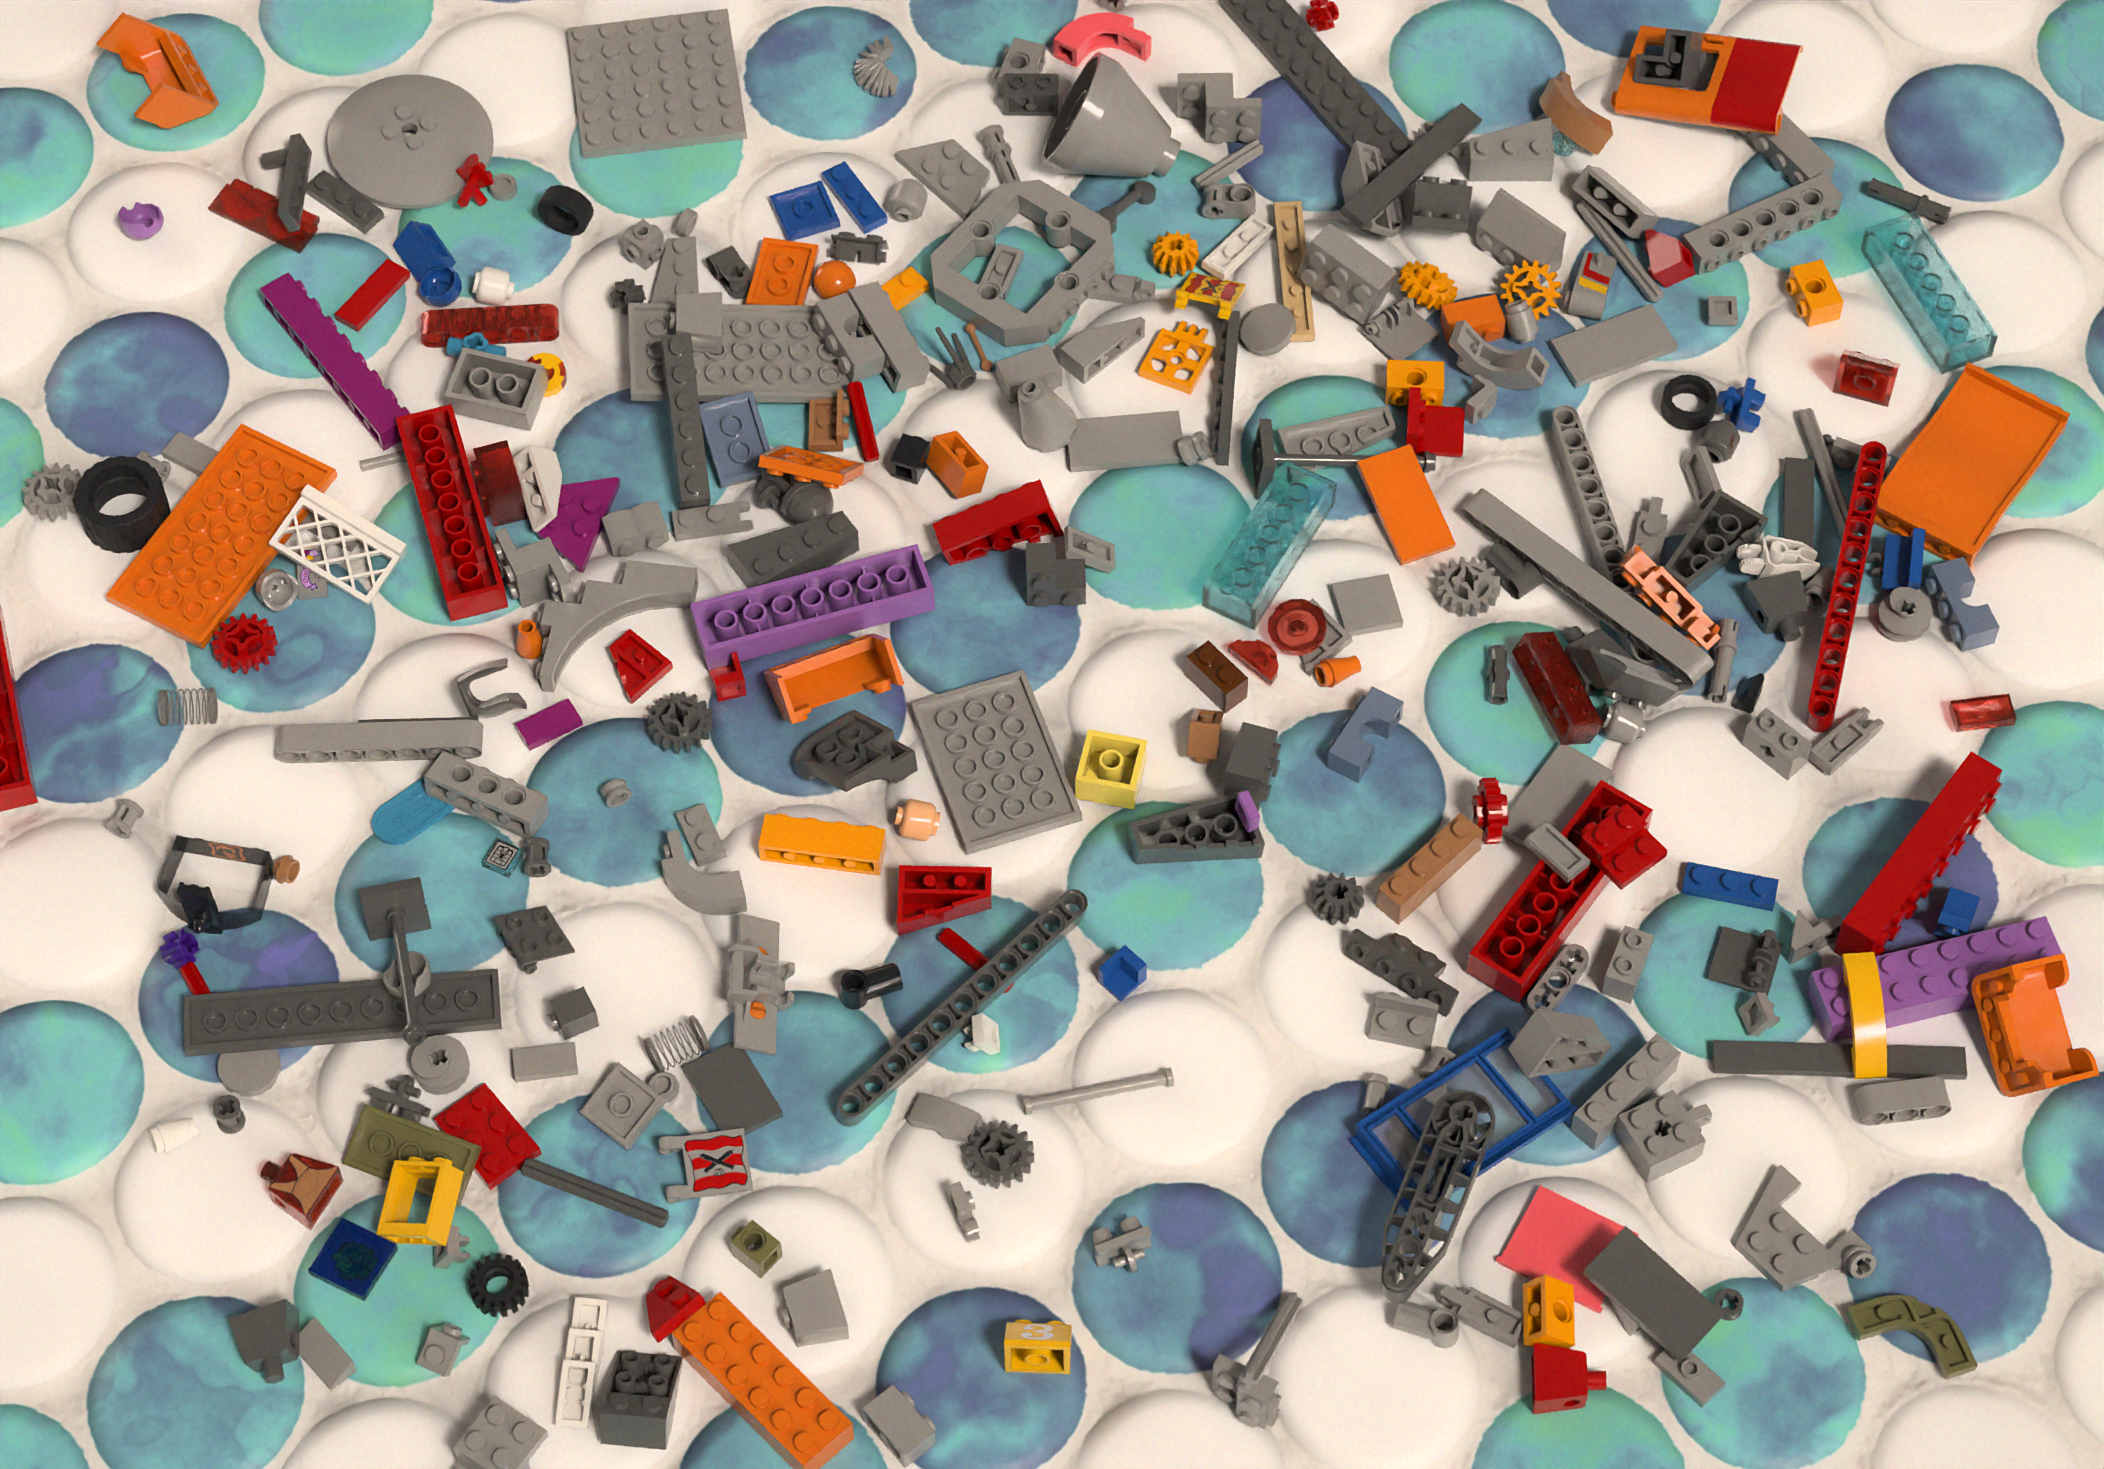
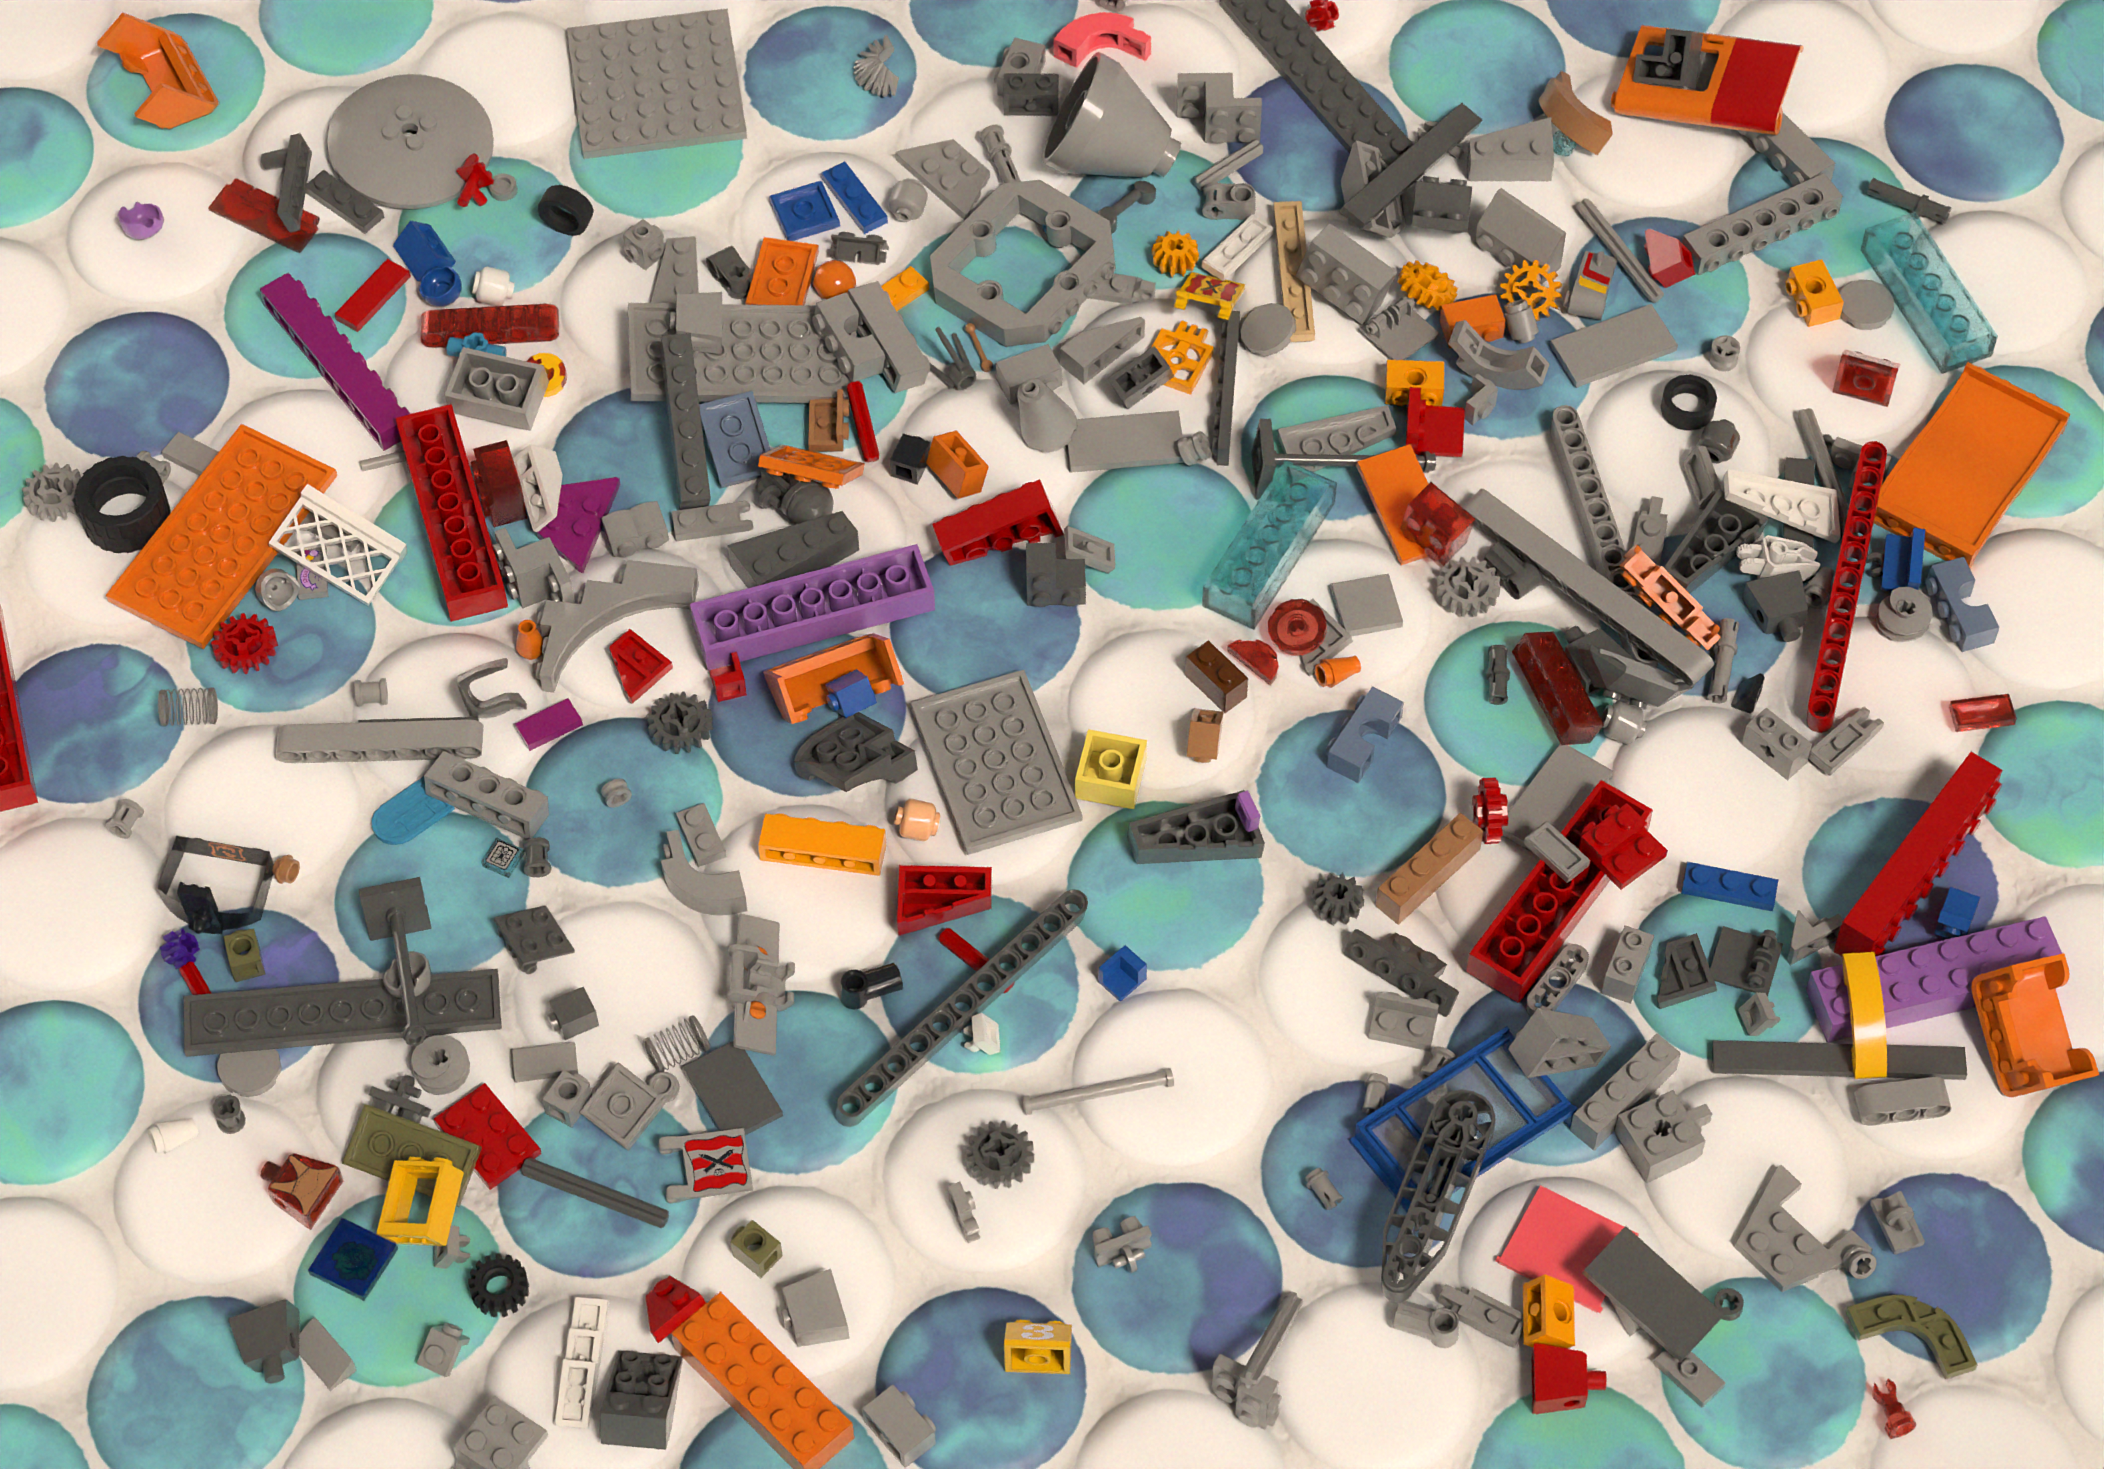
(246, 965): none -> olive brick
(371, 692): none -> light grey bush
(567, 1109): none -> light grey brick
(627, 293): dark grey gear -> none
(686, 222): light grey tile -> none
(850, 693): none -> blue brick
(944, 1116): light grey slope -> none
(1004, 266): light grey plate -> none
(1141, 377): none -> dark grey brick
(1253, 762): dark grey brick -> none
(1323, 1187): none -> light grey pin
(1437, 524): none -> clear red brick
(1615, 202): light grey brick -> none
(1685, 972): none -> dark grey wing
(1720, 347): none -> light grey wheel
(1722, 310): light grey plate -> none
(1738, 403): blue hips -> none
(1793, 503): none -> white wing
(1866, 304): none -> light grey tile
(1897, 1223): none -> light grey hips
(1899, 1421): none -> clear red piece

